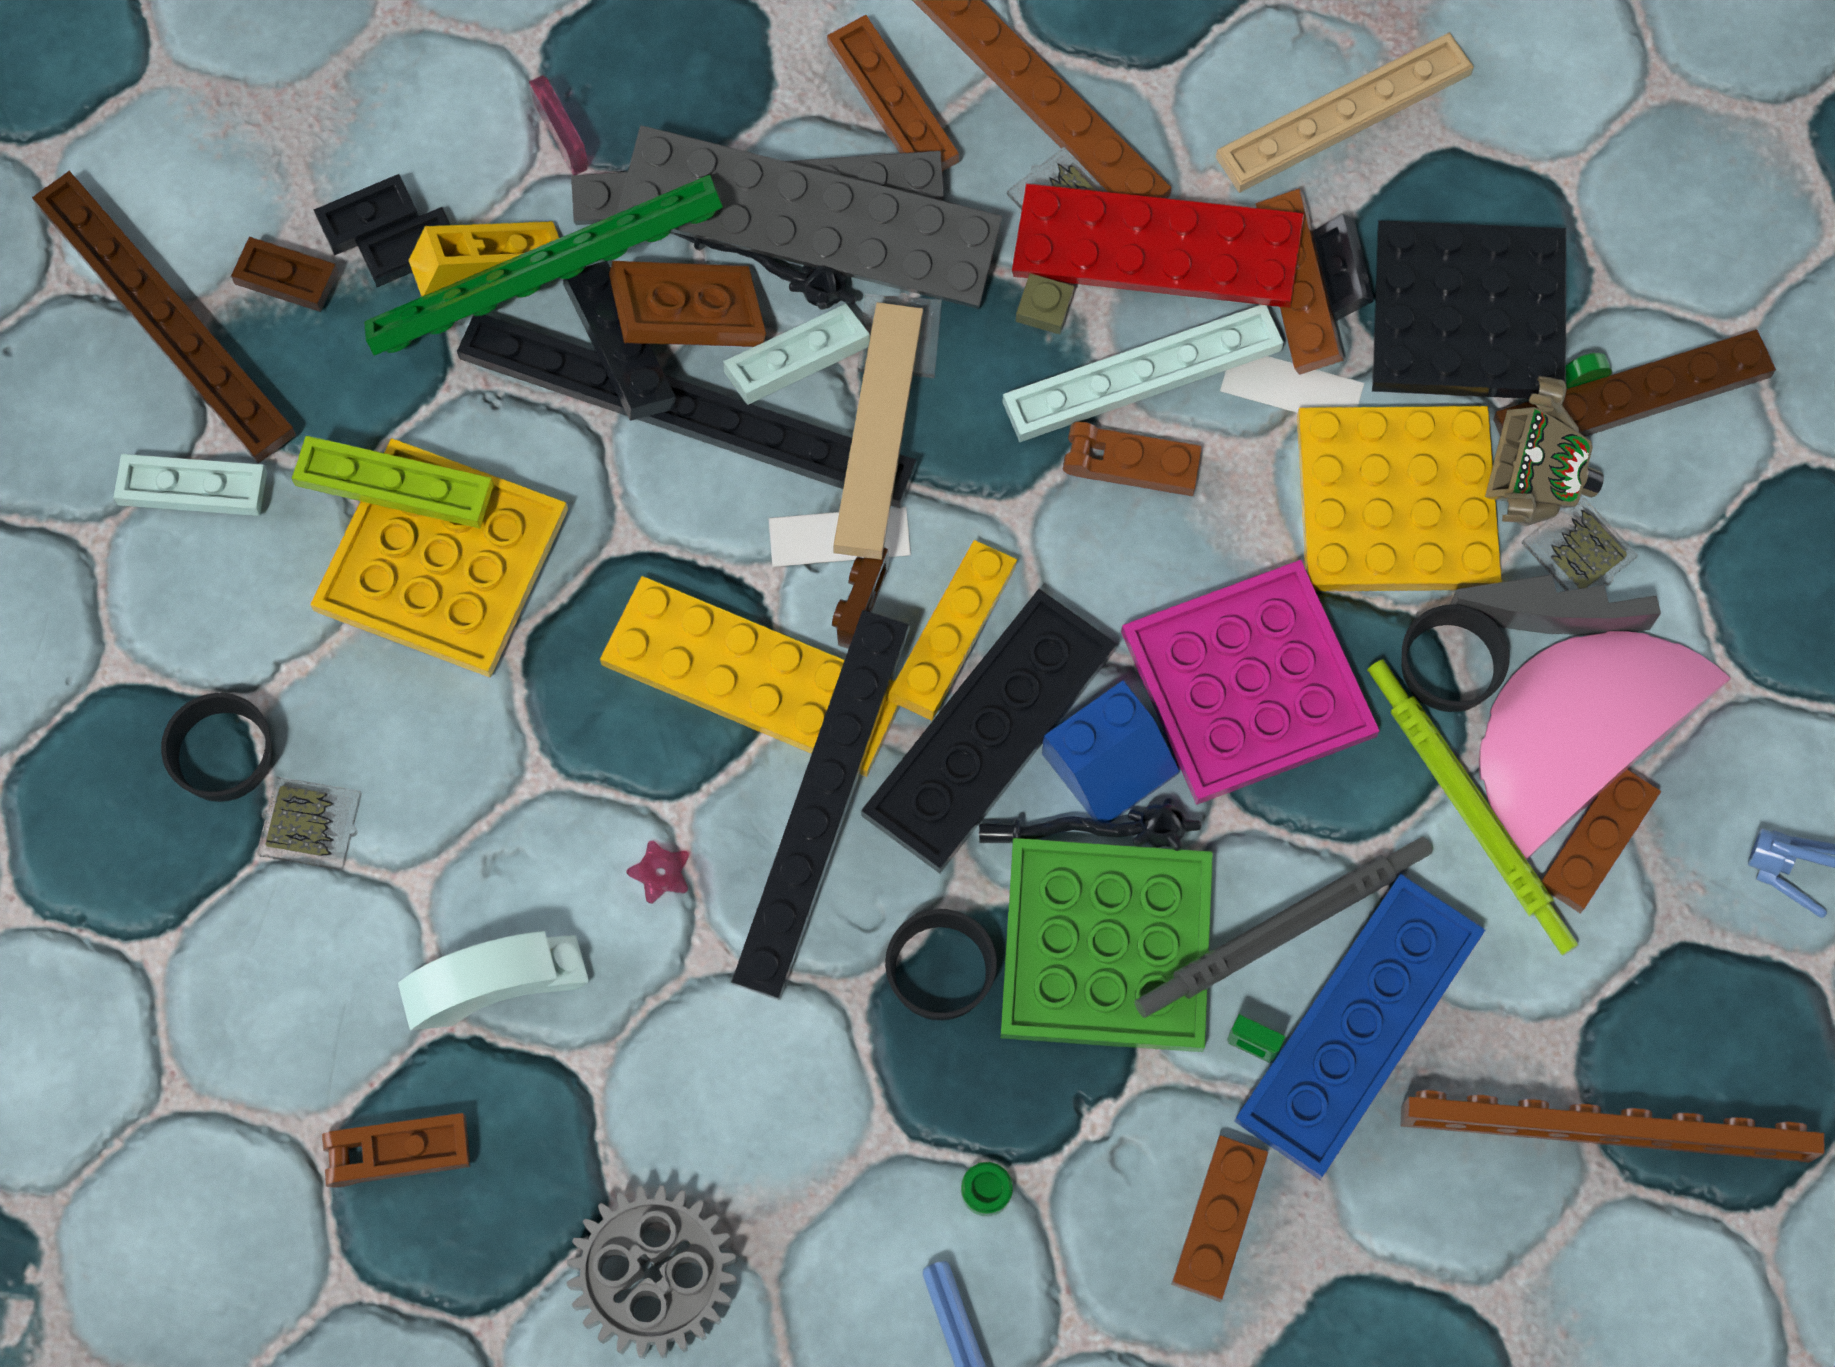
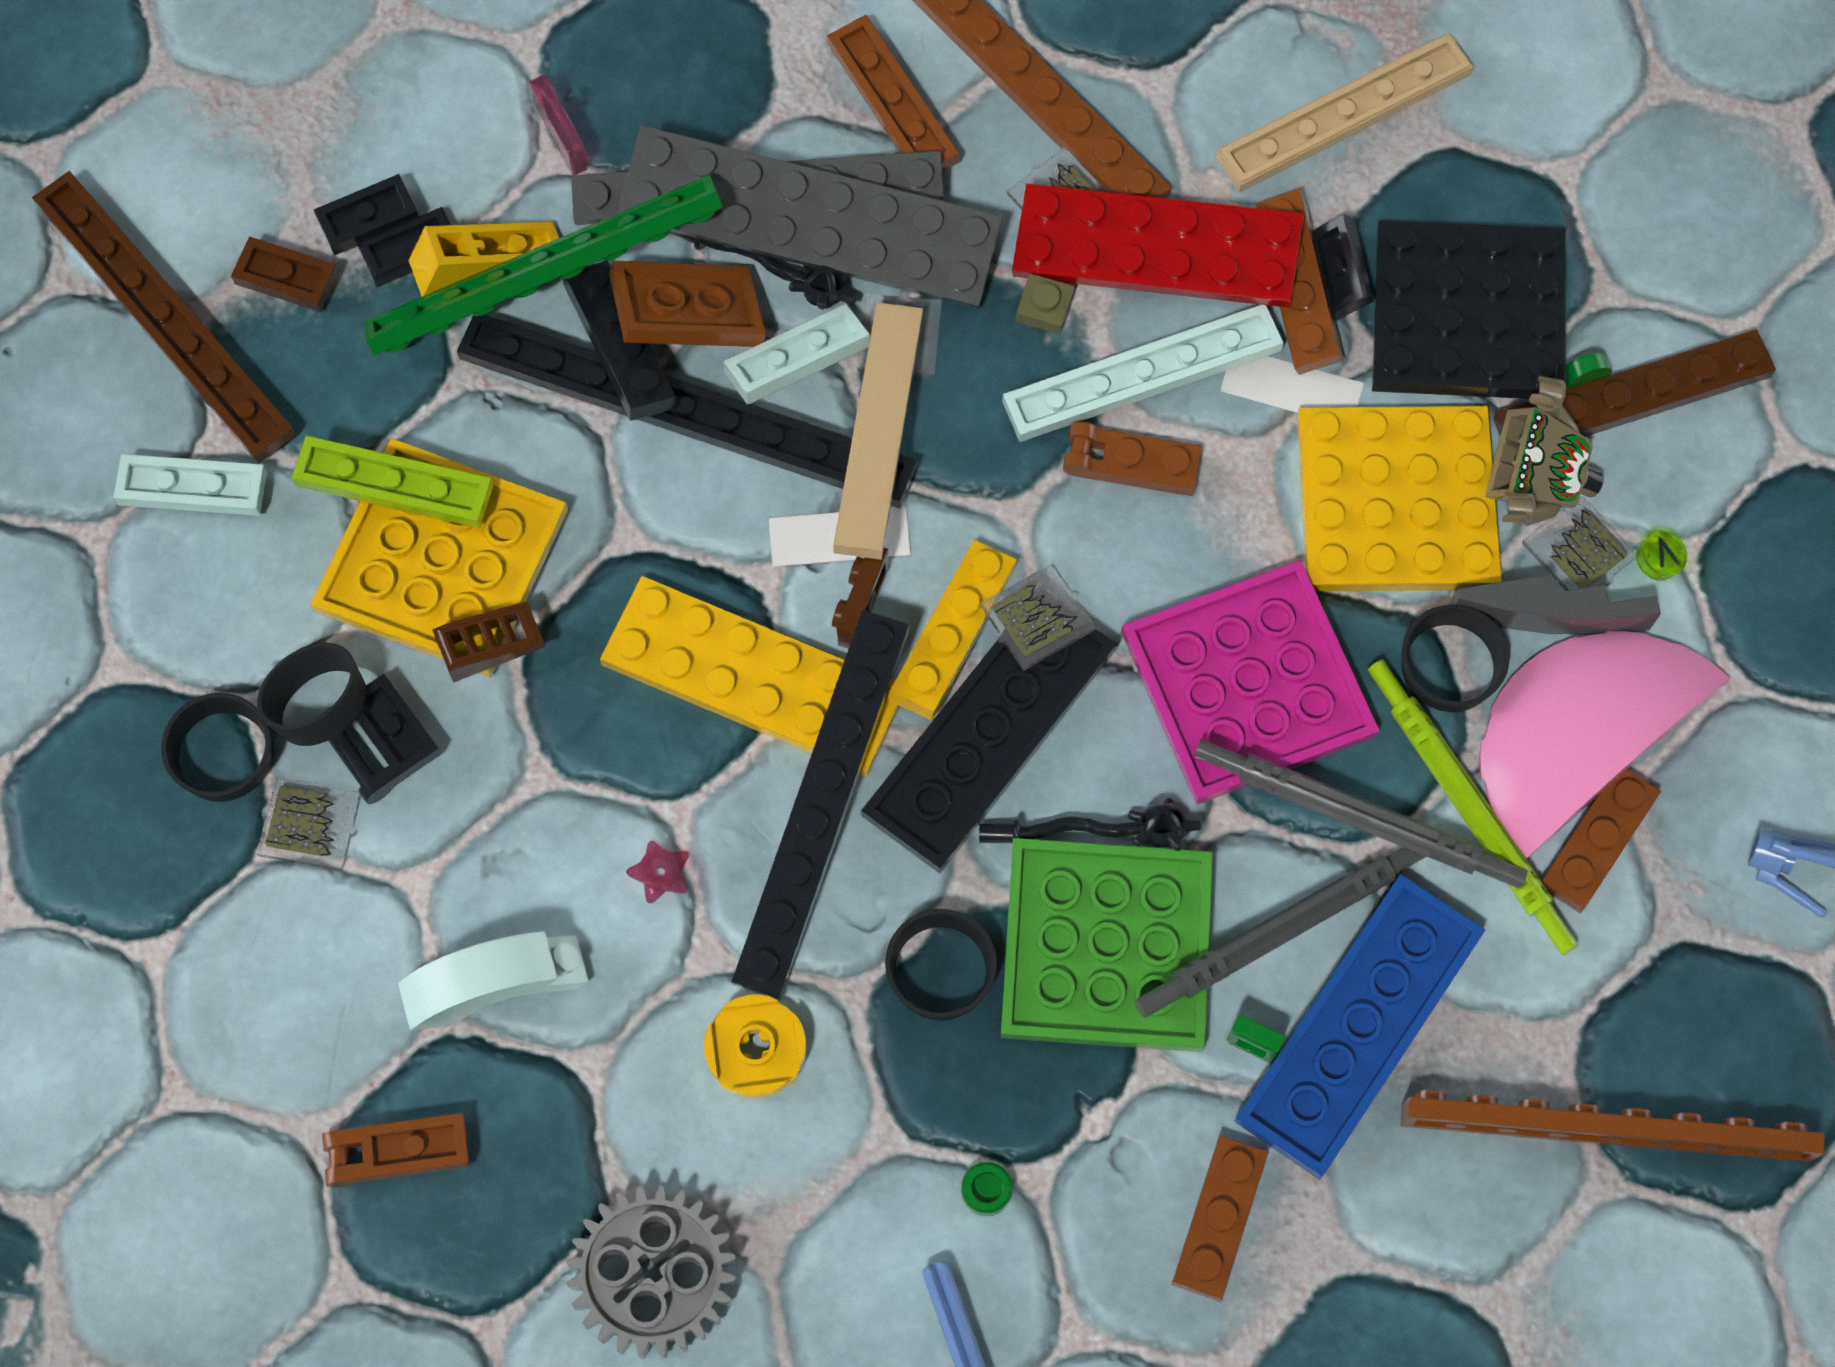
(296, 671): none -> black tyre
(394, 734): none -> black plate
(479, 661): none -> reddish brown slope
(731, 1030): none -> yellow plate
(1038, 616): none -> piece
(1110, 754): blue slope -> none
(1361, 814): none -> dark grey axle
(1661, 555): none -> clear neon green tile

